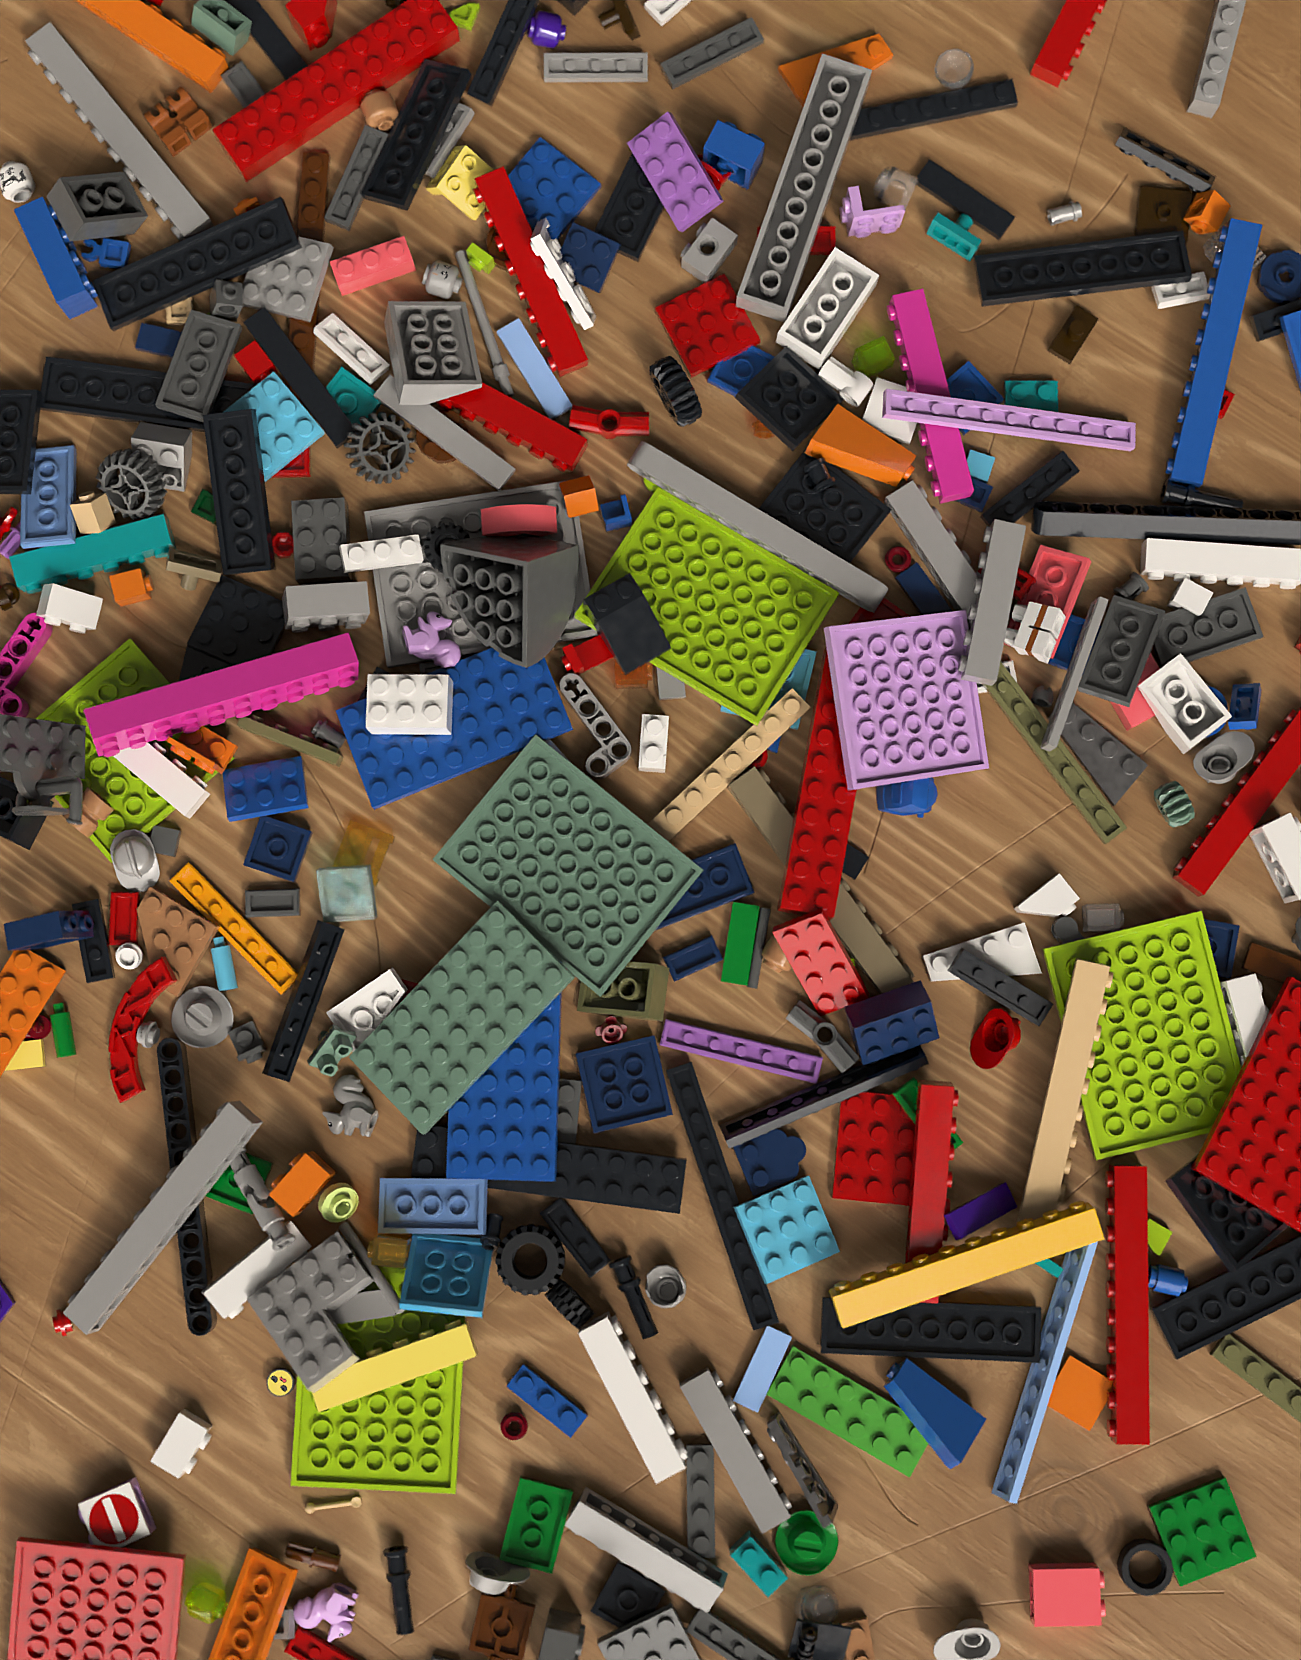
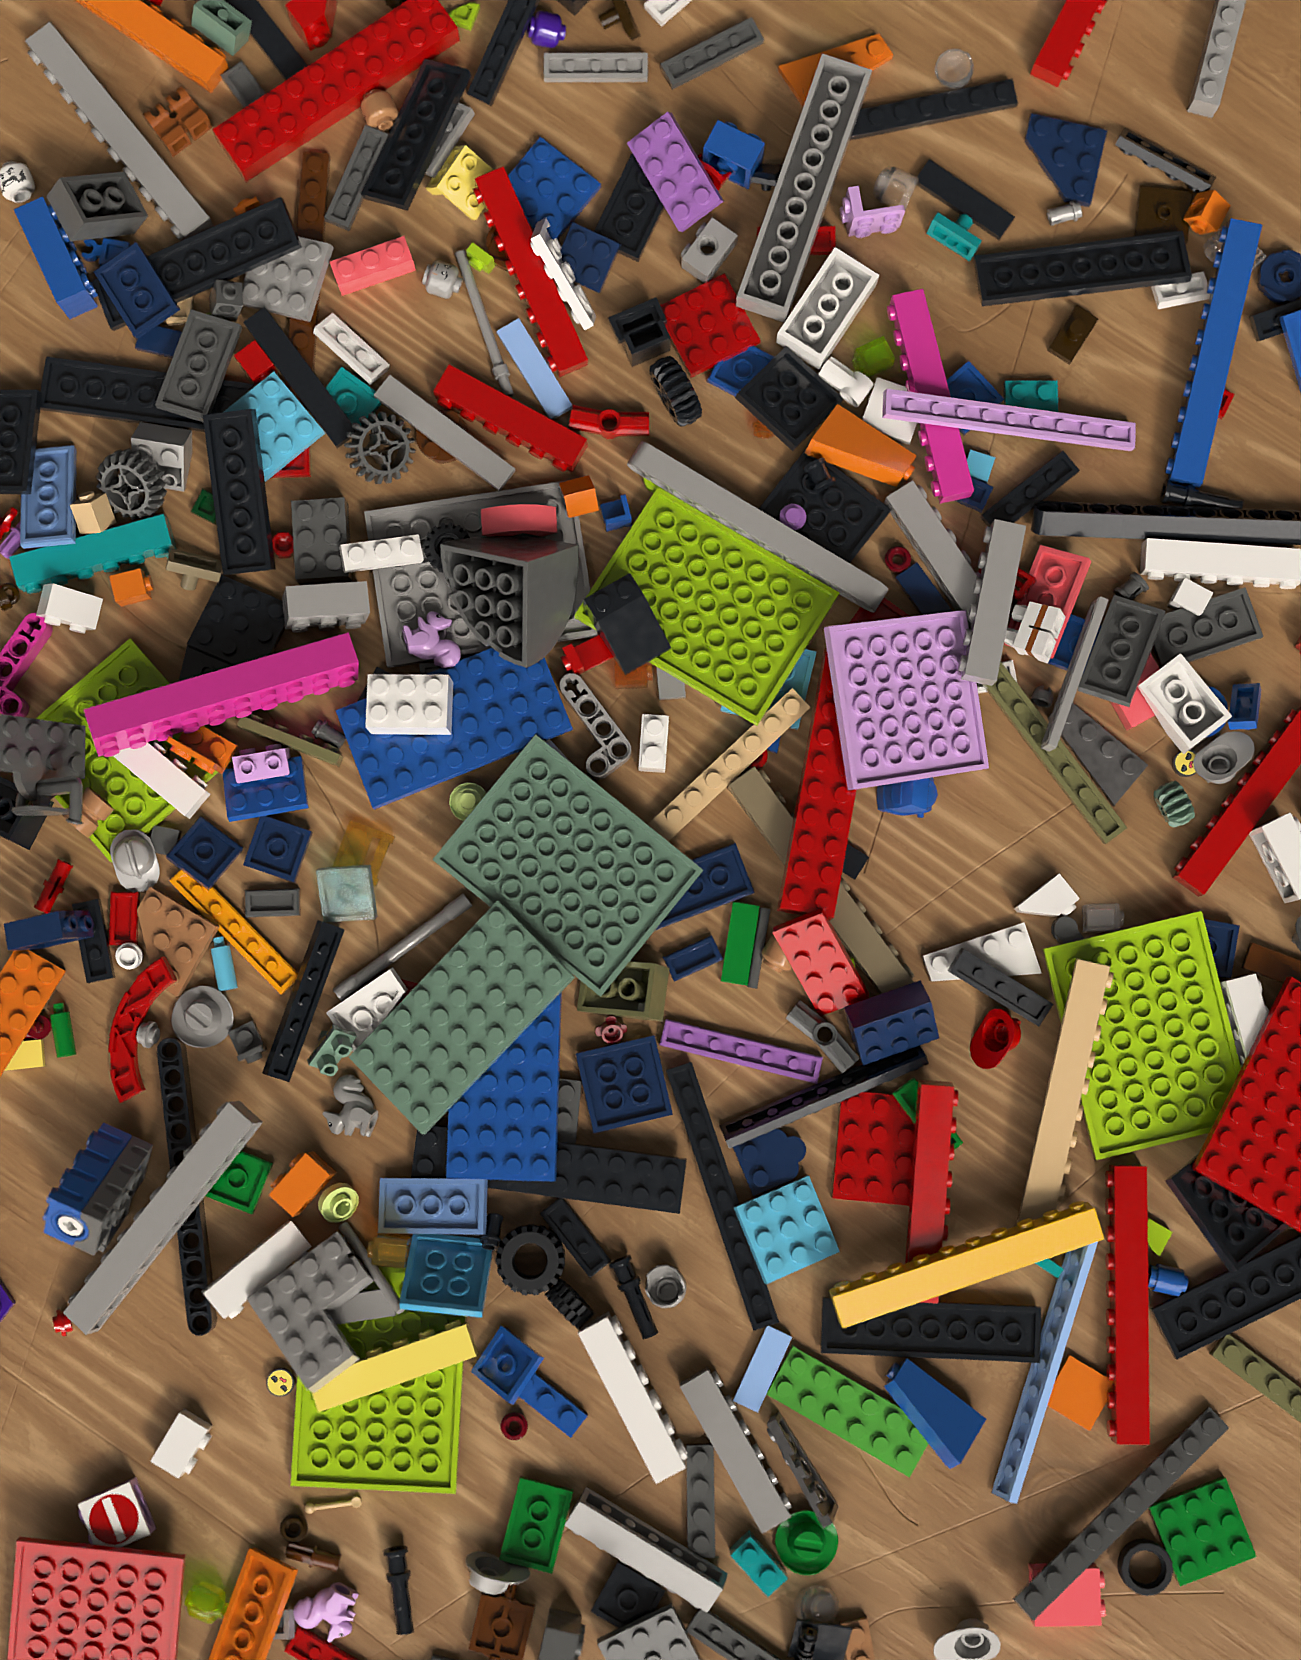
(53, 886): none -> red pin
(97, 1190): none -> piece
(137, 290): none -> dark blue plate
(204, 853): none -> dark blue plate
(256, 1193): light grey piece -> none
(261, 765): none -> lavender bracket
(292, 1536): none -> dark brown plate
(356, 981): none -> light grey piece
(431, 350): light grey slope -> none
(465, 799): none -> yellowish green plate
(507, 1364): none -> blue plate
(642, 331): none -> black plate
(767, 175): none -> black piece
(793, 516): none -> medium lavender plate
(980, 1211): dark purple tile -> none
(1067, 155): none -> dark blue plate
(1120, 1513): none -> dark grey plate
(1183, 764): none -> tile

